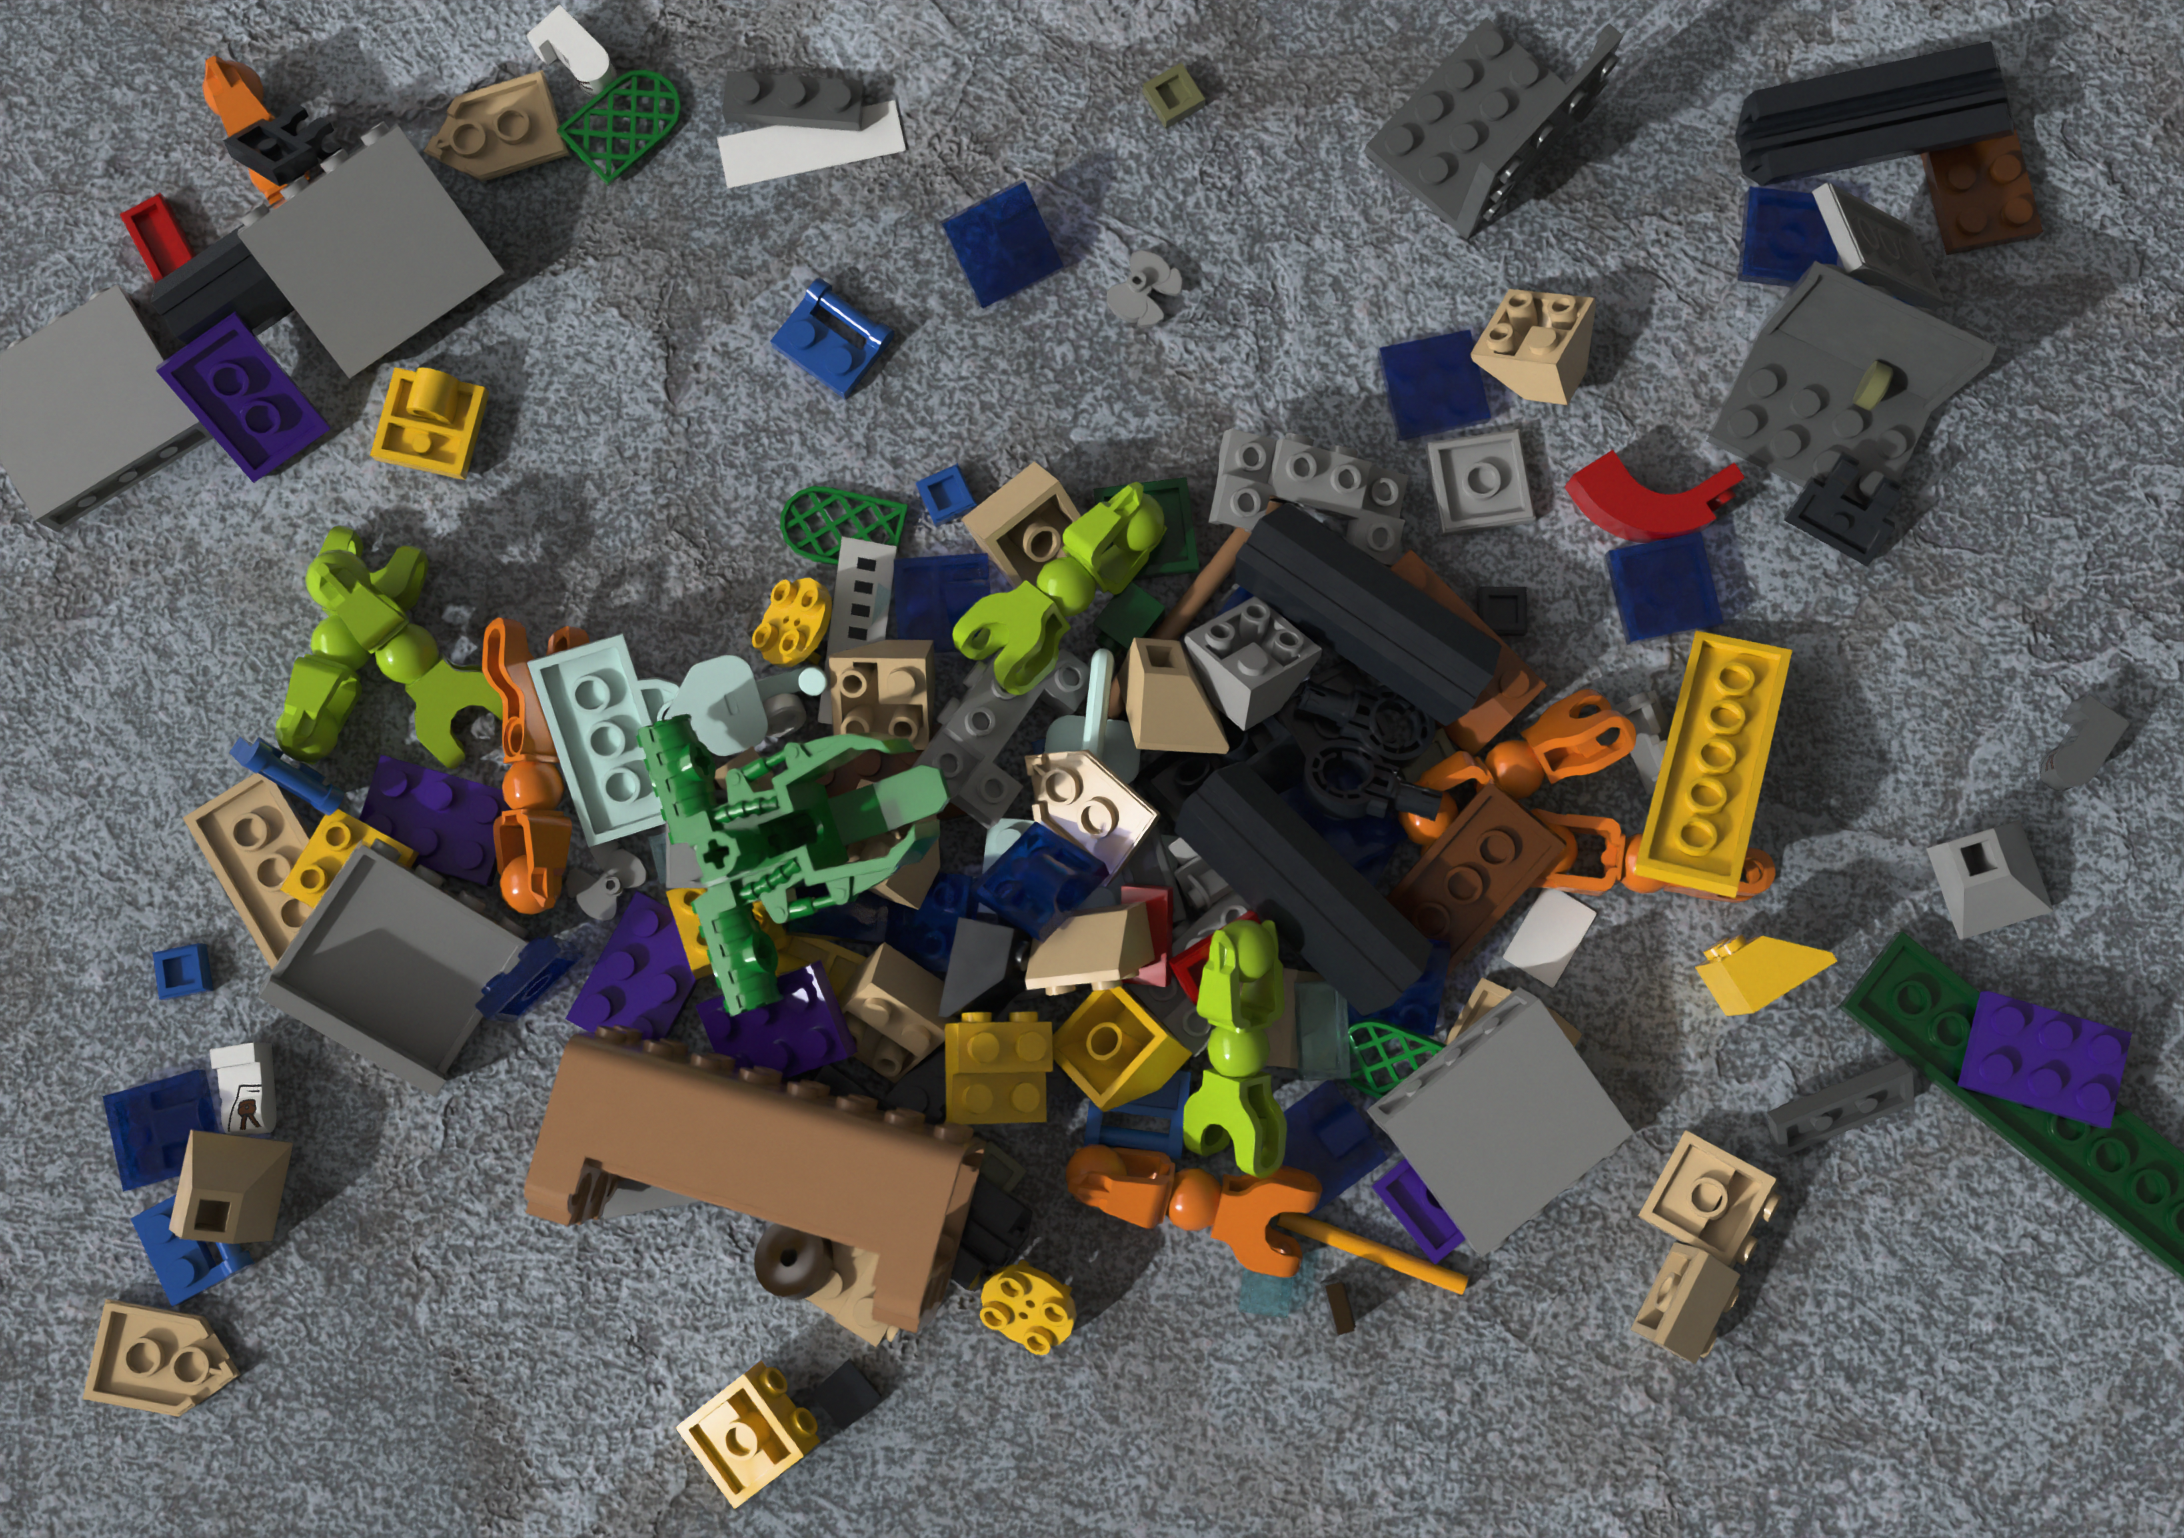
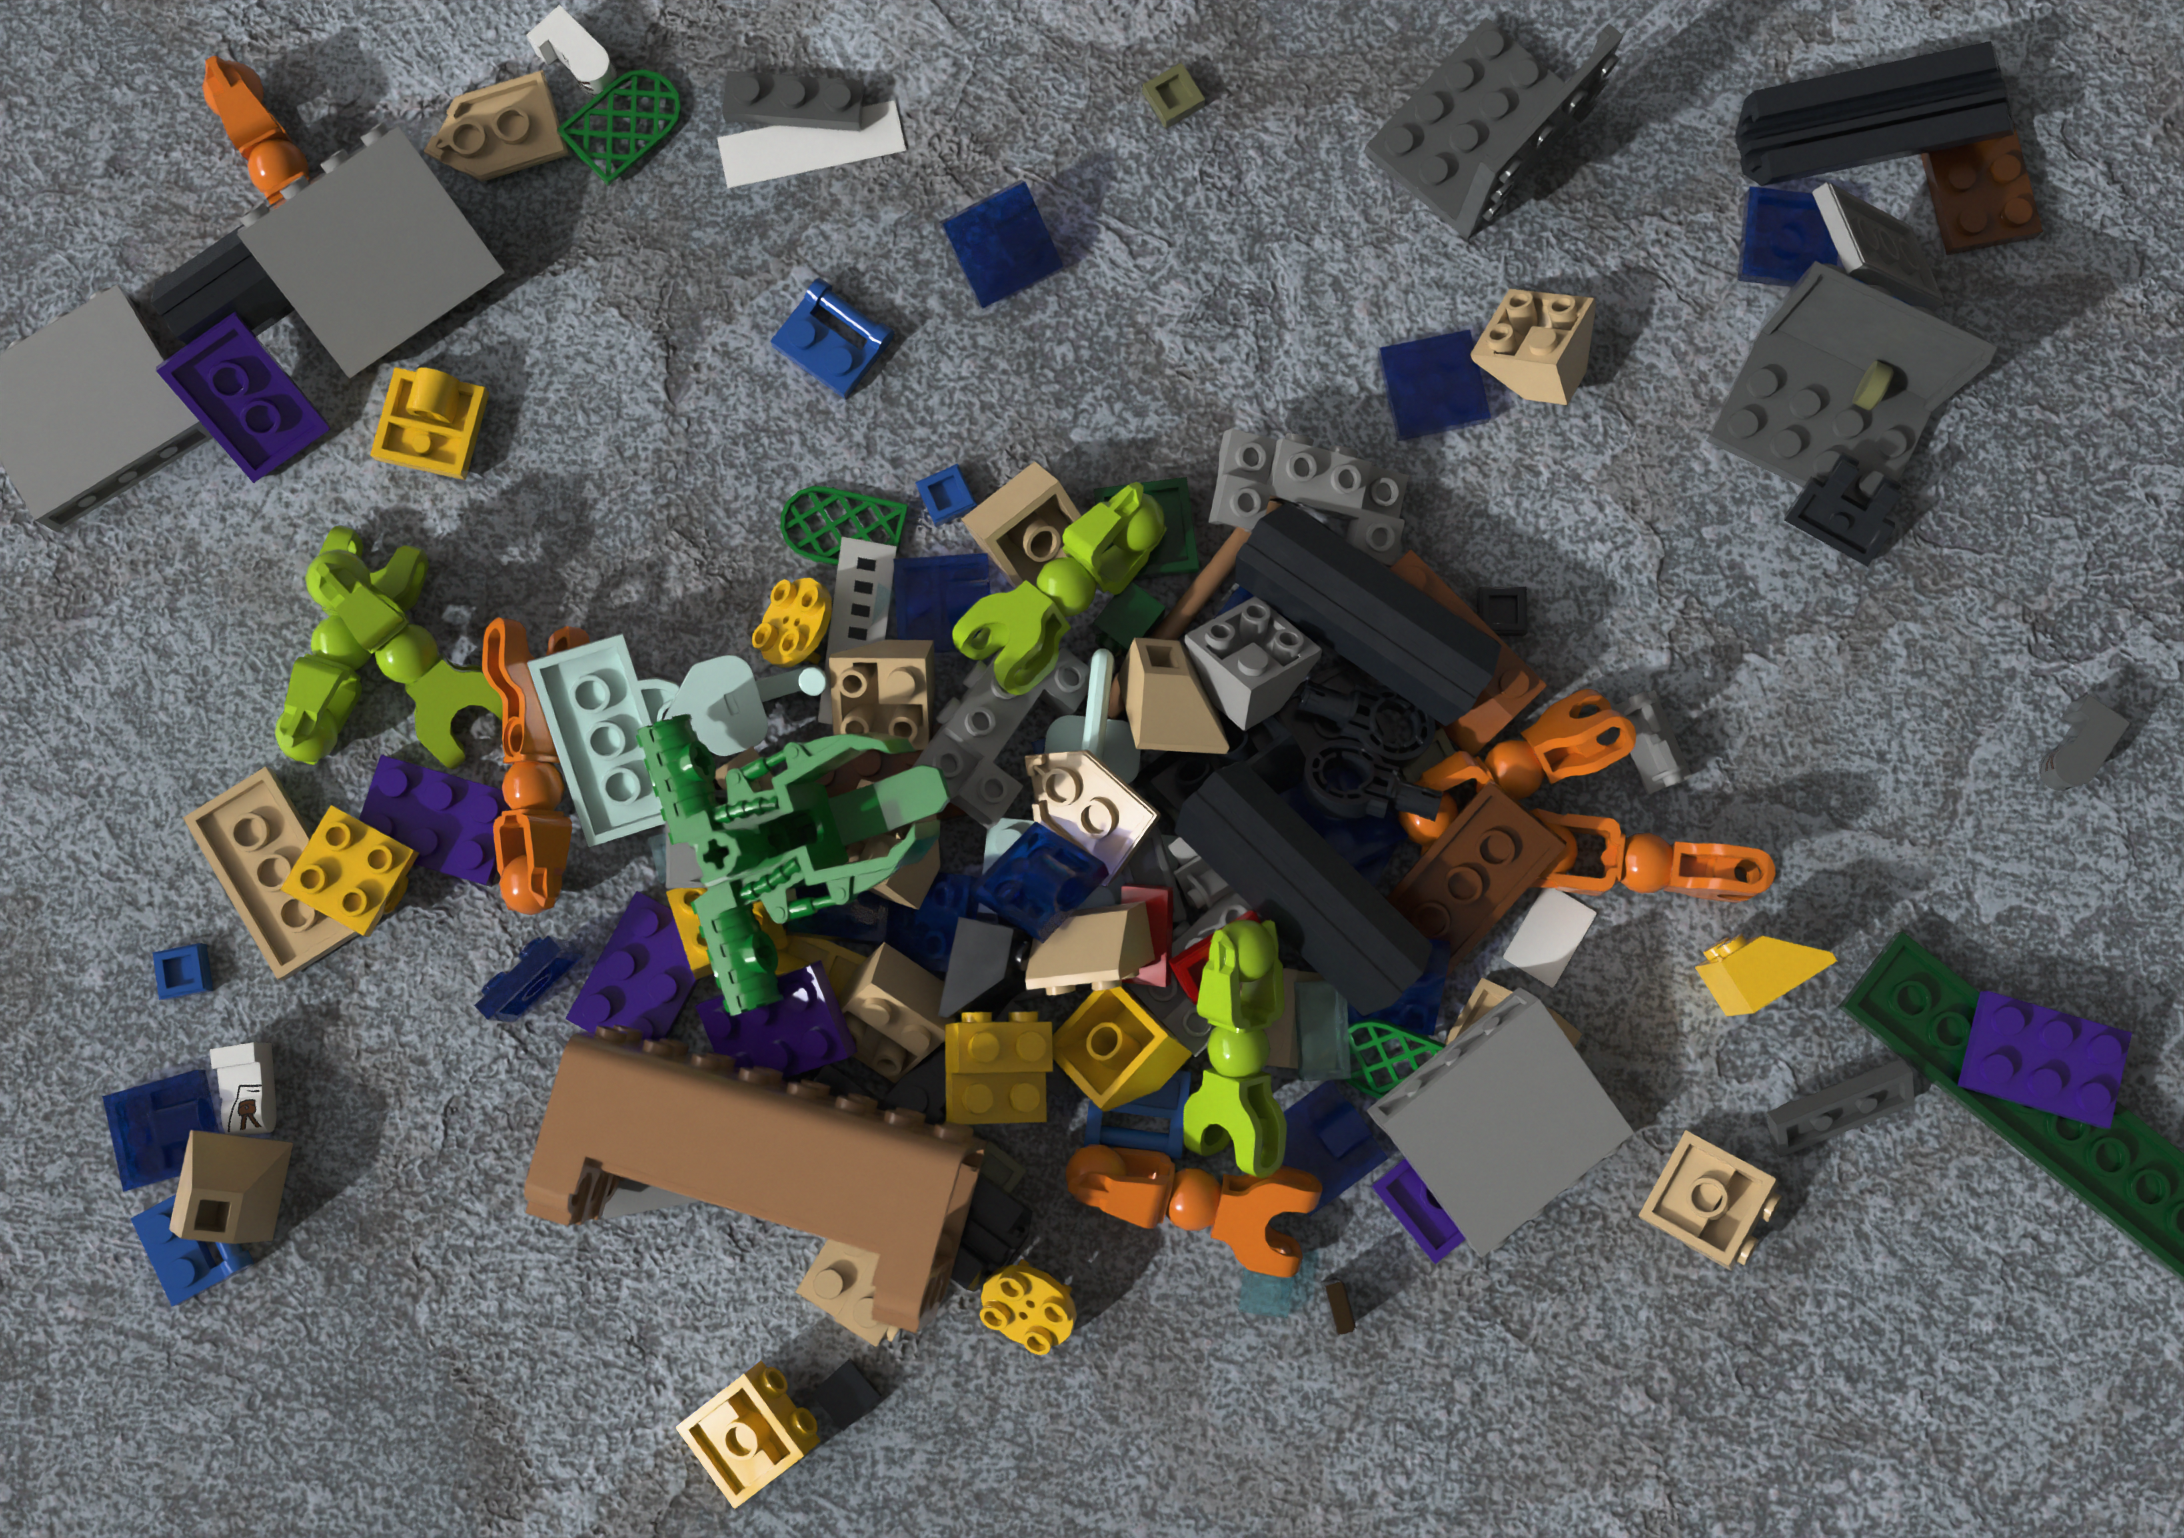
(156, 1359): tan tile -> none
(158, 236): red tile -> none
(278, 149): black plate -> none
(302, 781): blue plate -> none
(394, 965): light grey panel -> none
(600, 896): light grey piece -> none
(784, 714): white tile -> none
(805, 1275): dark brown piece -> none
(1132, 300): light grey piece -> none
(1373, 1251): light orange bar -> none
(1480, 482): light grey tile -> none
(1637, 514): red arch -> none
(1663, 588): clear blue plate -> none
(1687, 1302): tan slope -> none
(1714, 764): yellow plate -> none
(1989, 879): light grey slope -> none

